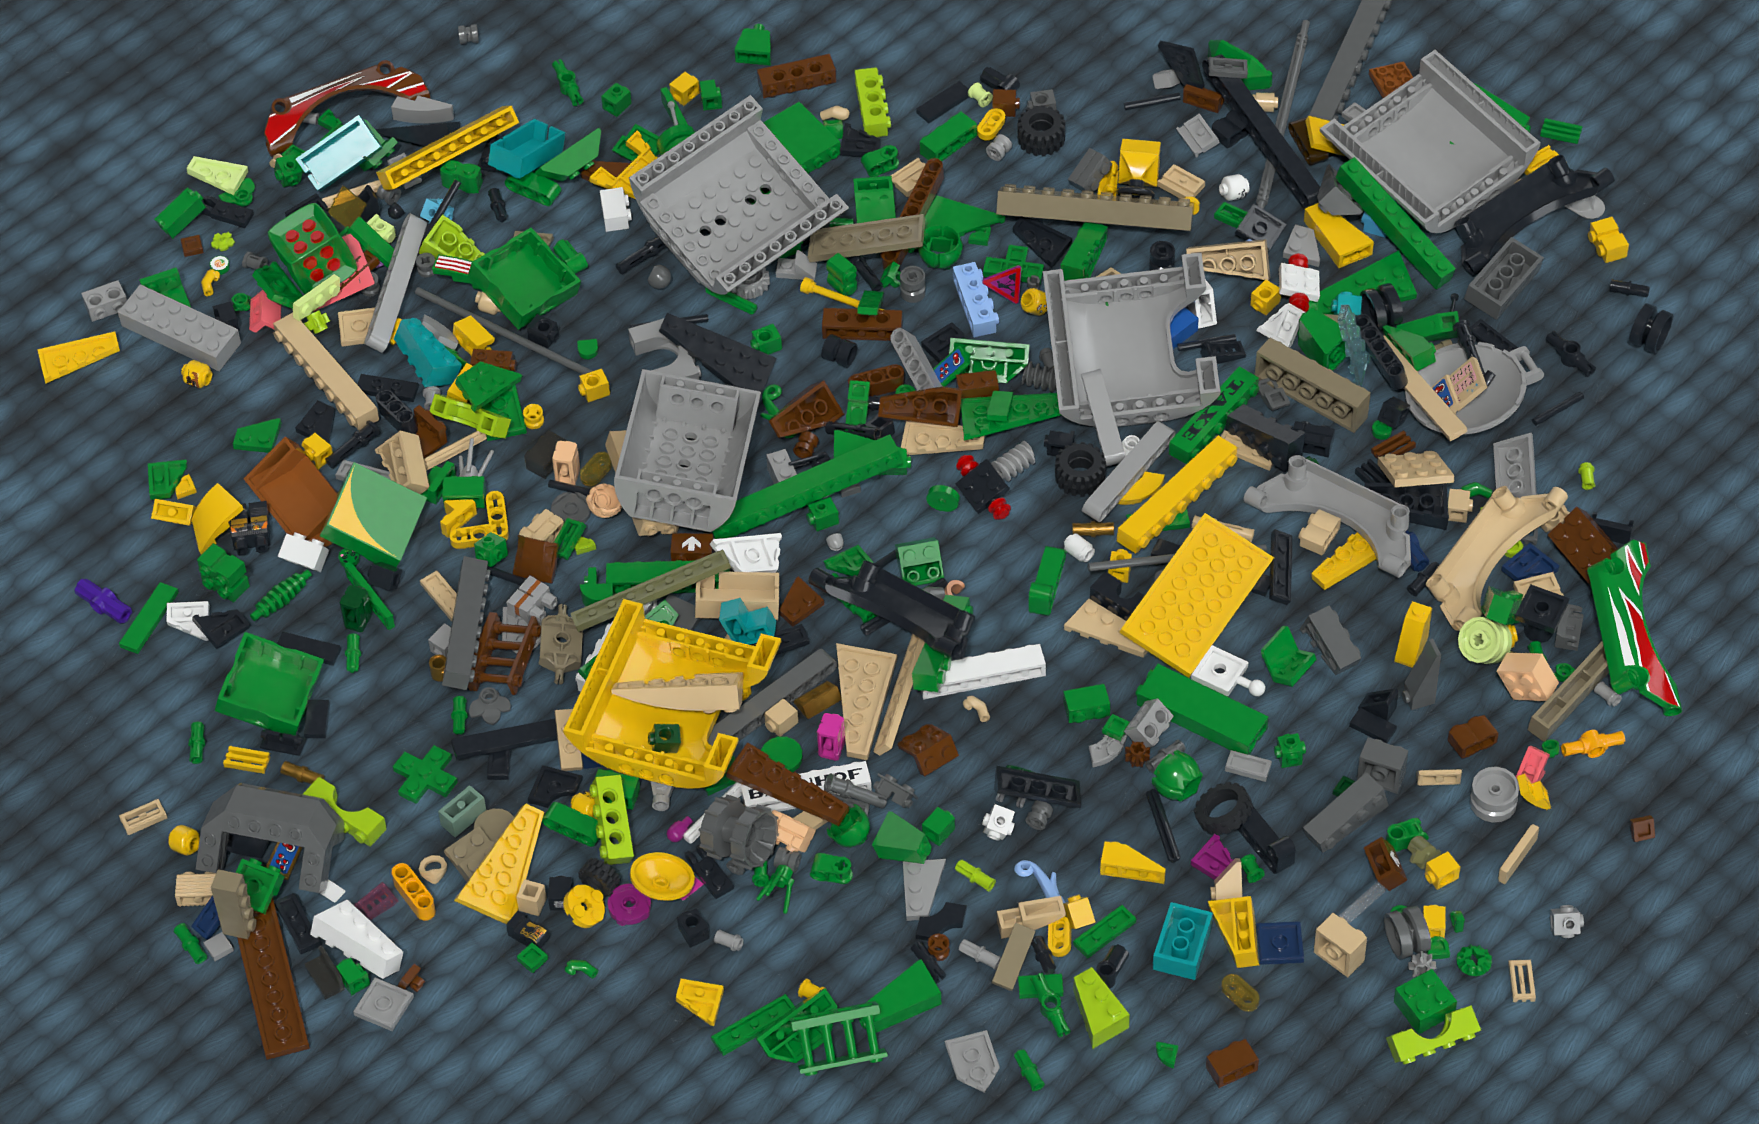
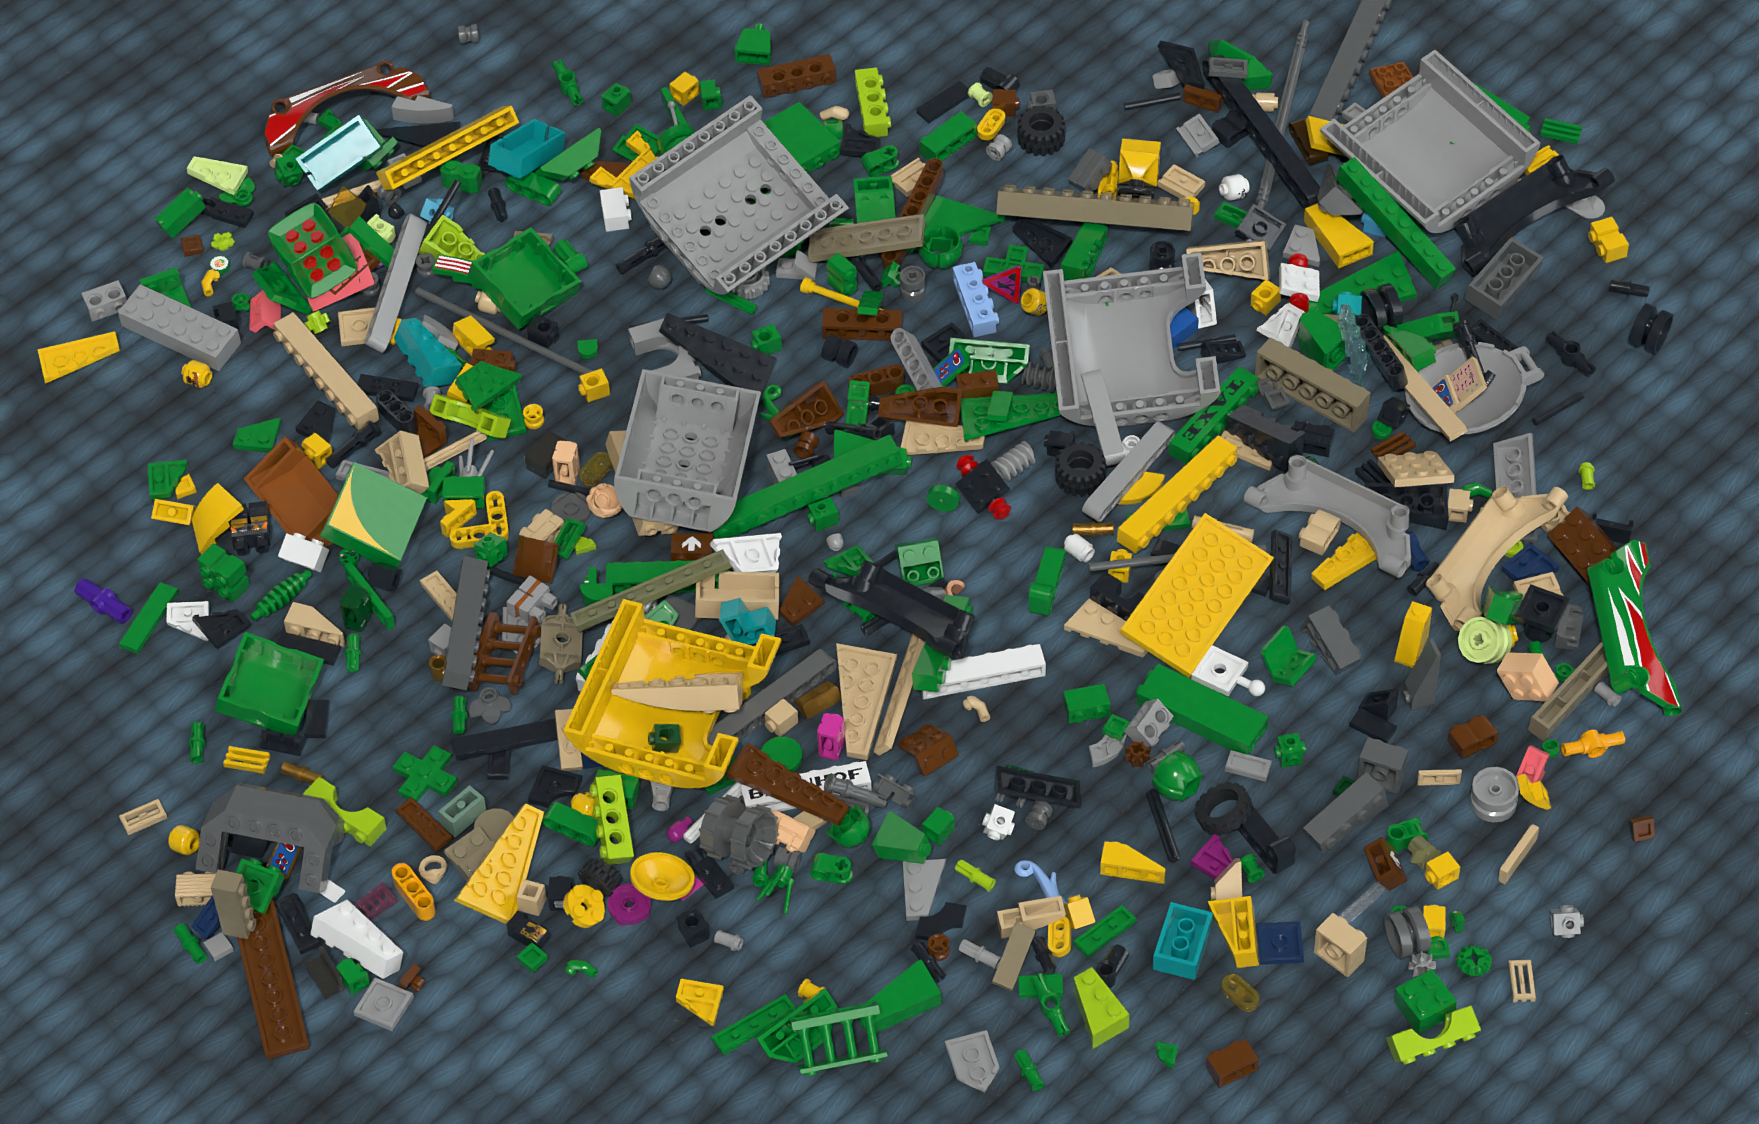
(309, 623): none -> tan slope
(316, 297): yellowish green plate -> none
(423, 824): none -> reddish brown plate

